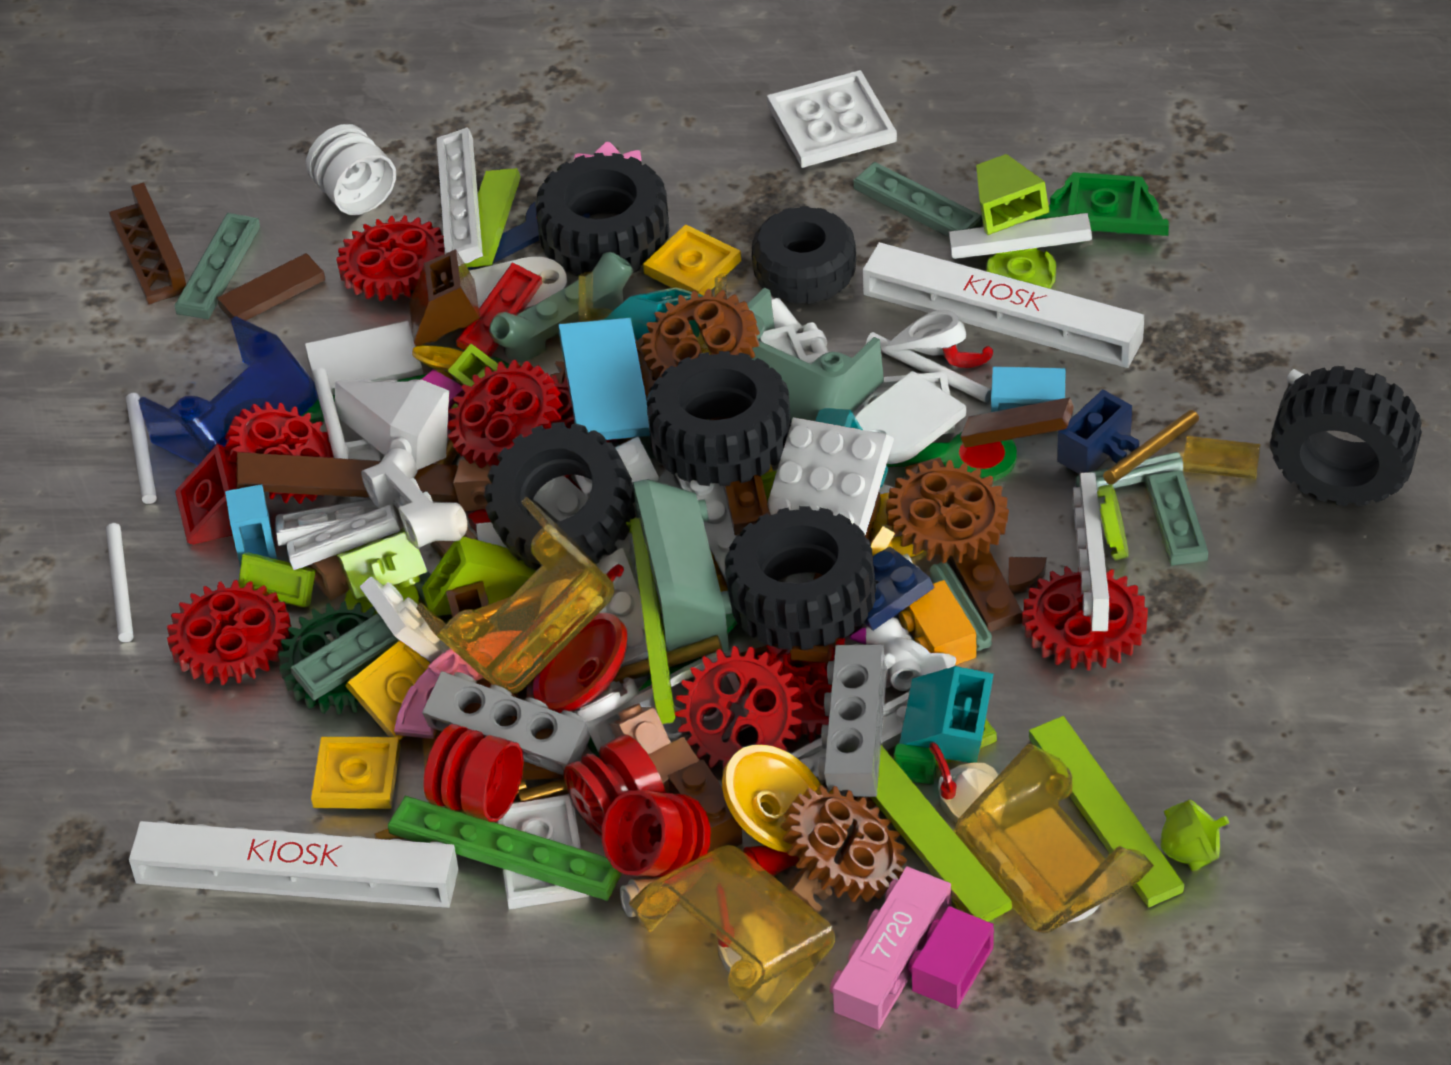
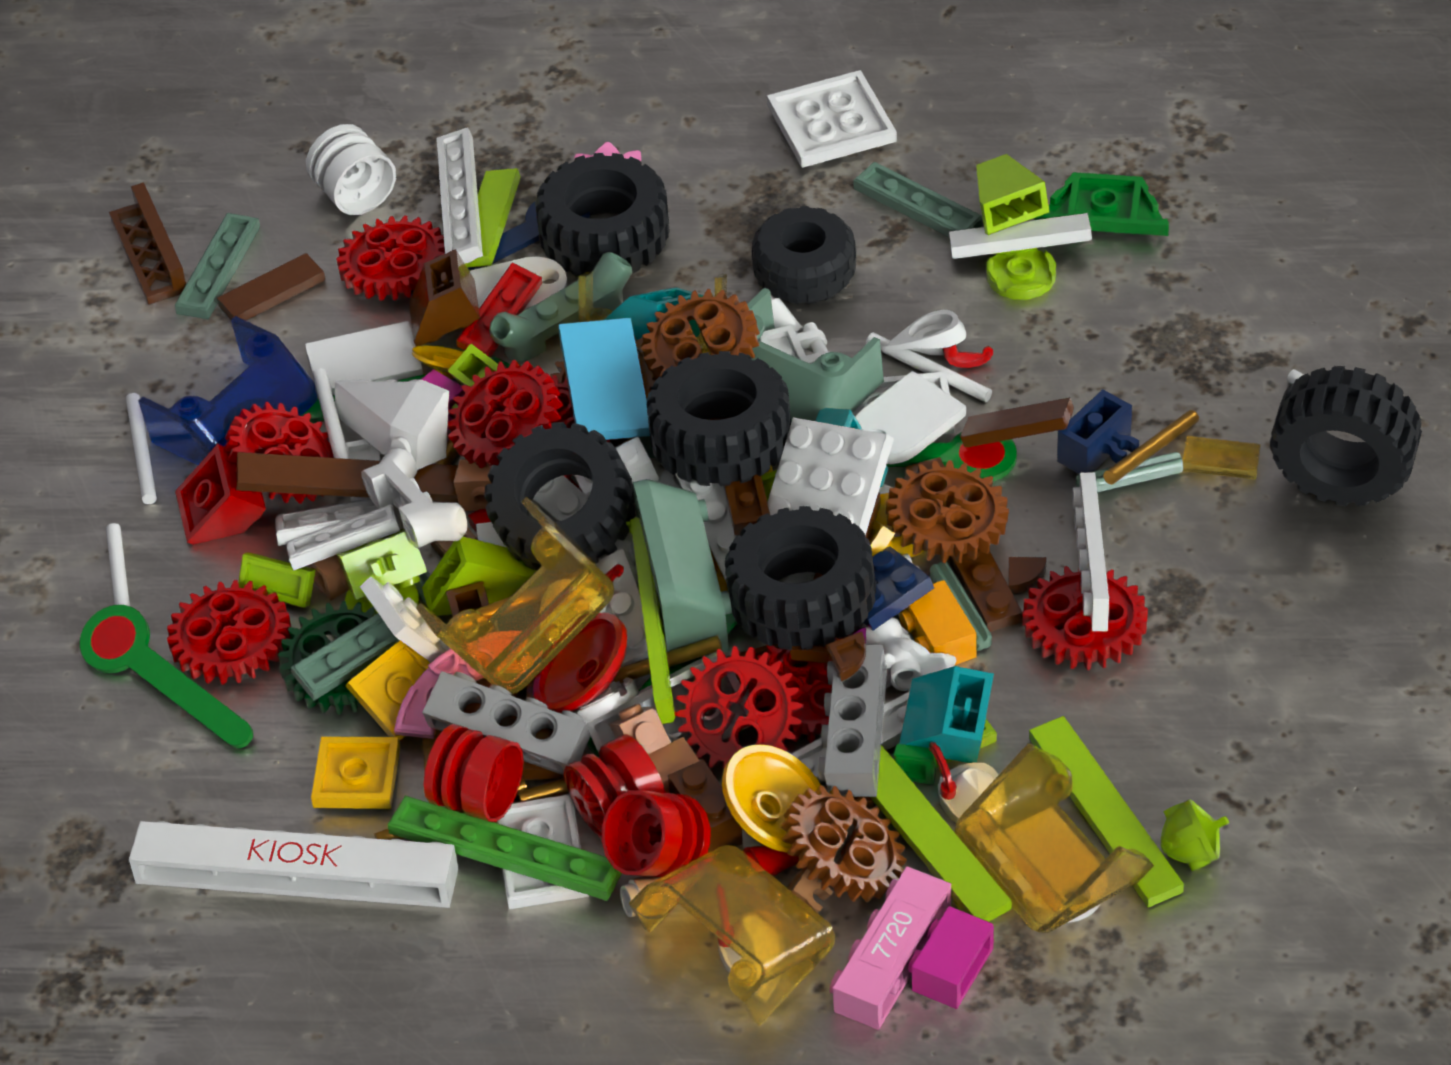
(119, 640): none -> green piece
(250, 522): medium azure brick -> none
(691, 261): yellow plate -> none
(847, 654): none -> reddish brown tile
(1004, 304): white brick -> none
(1025, 386): medium azure brick -> none
(1113, 522): lime tile -> none
(1176, 518): sand green tile -> none

